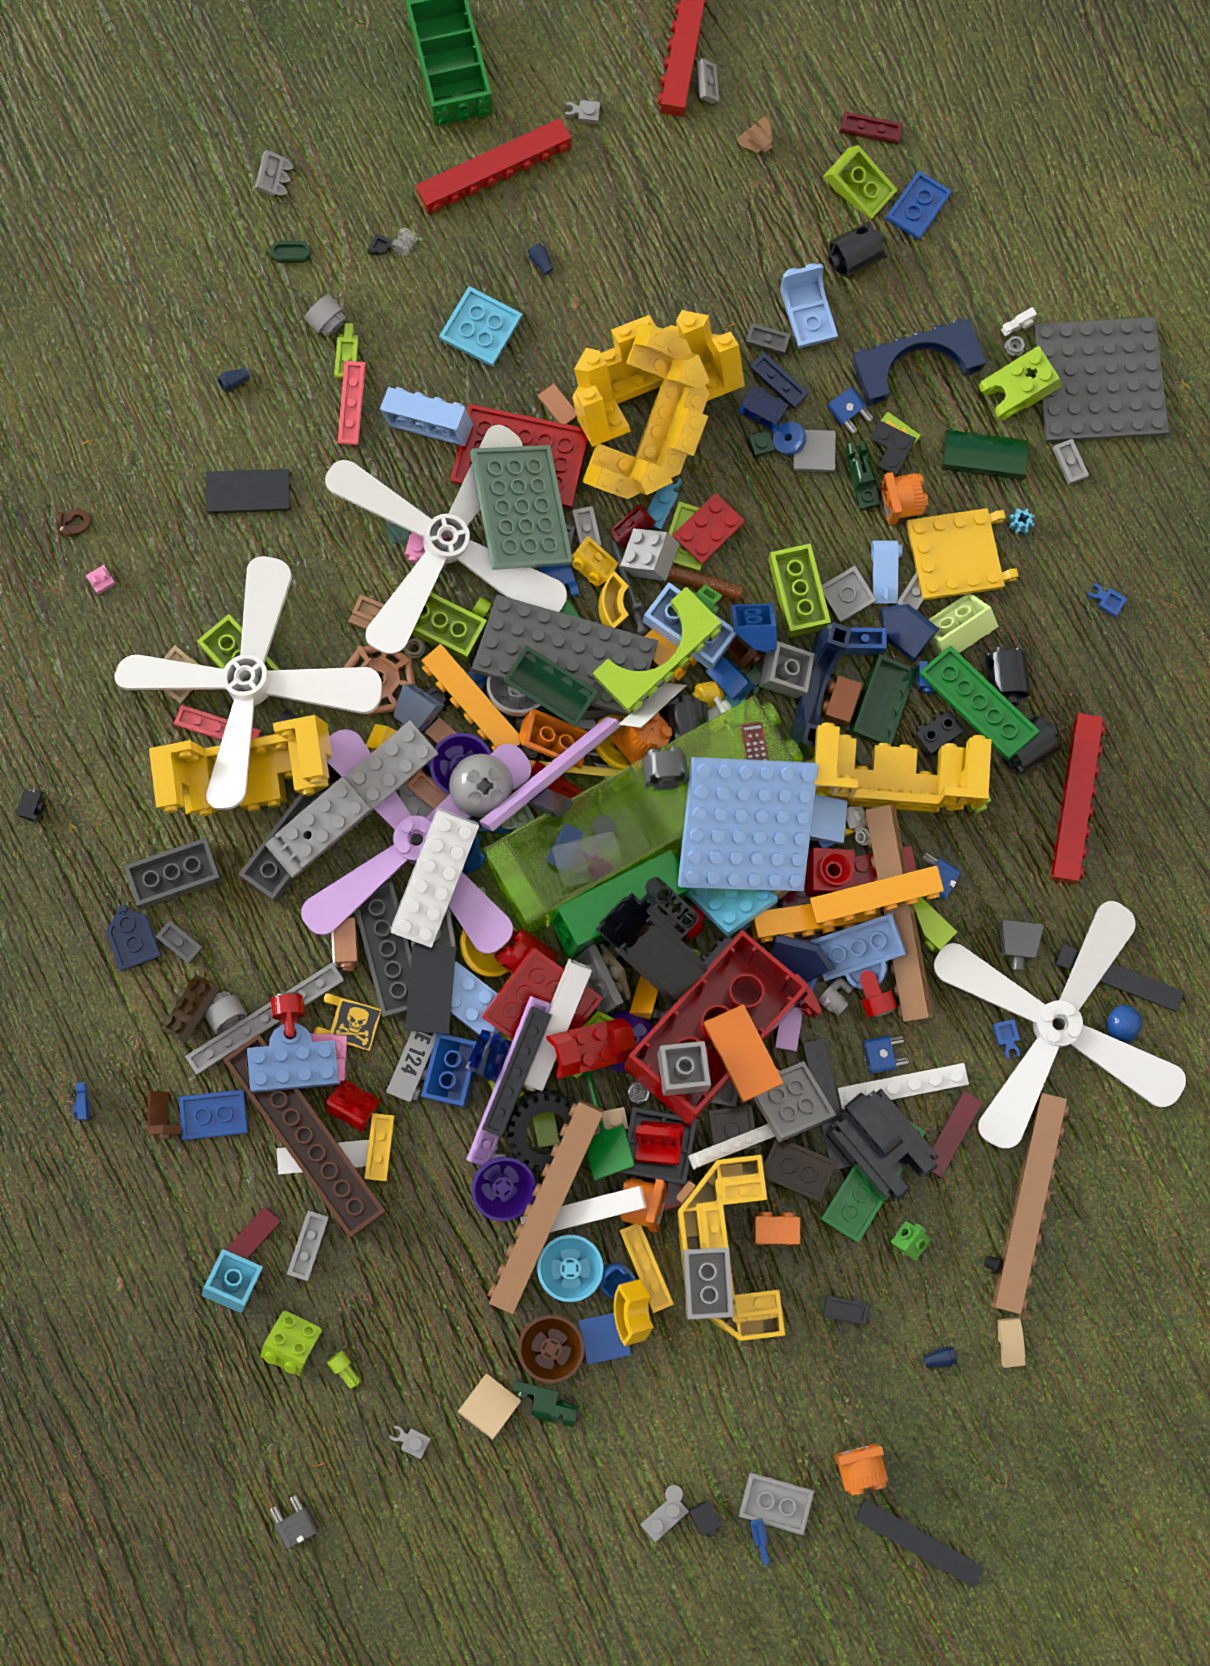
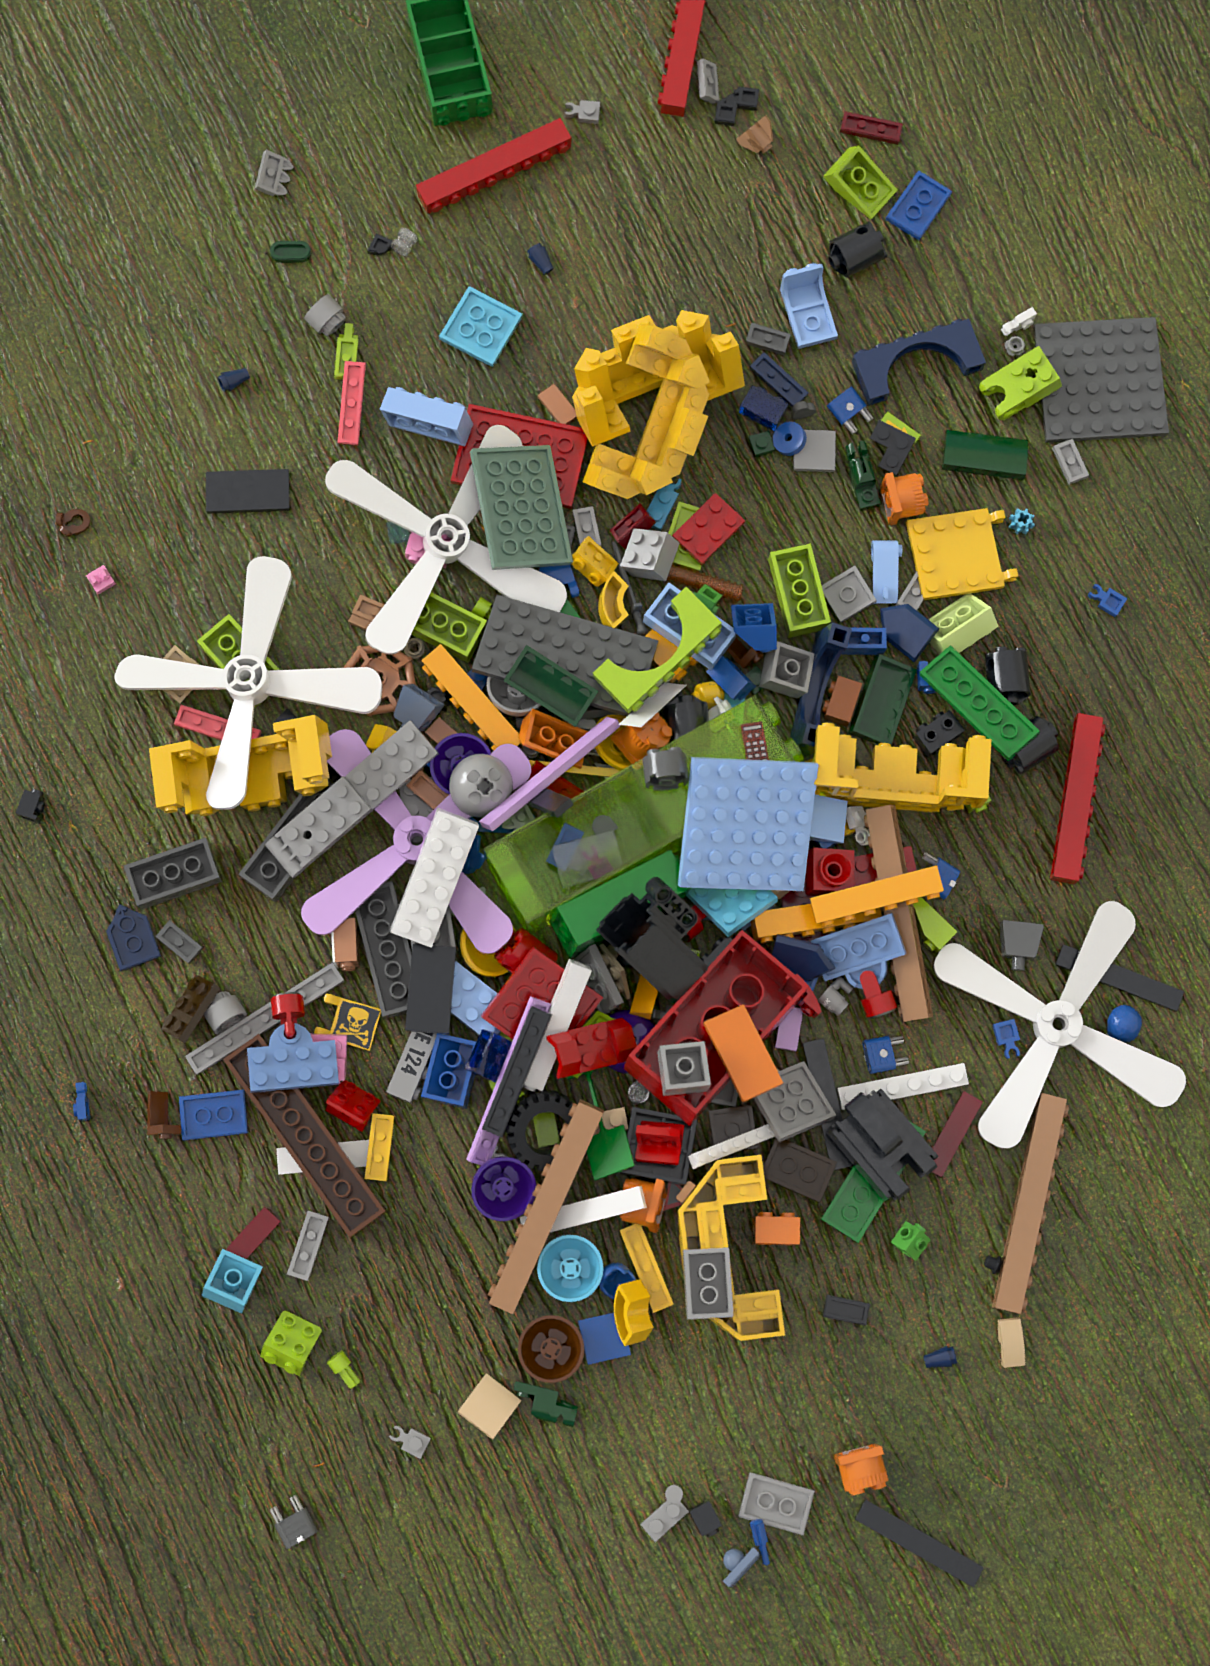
(739, 1564): none -> sand blue tile
(740, 98): none -> black tile
(802, 409): none -> dark grey tile

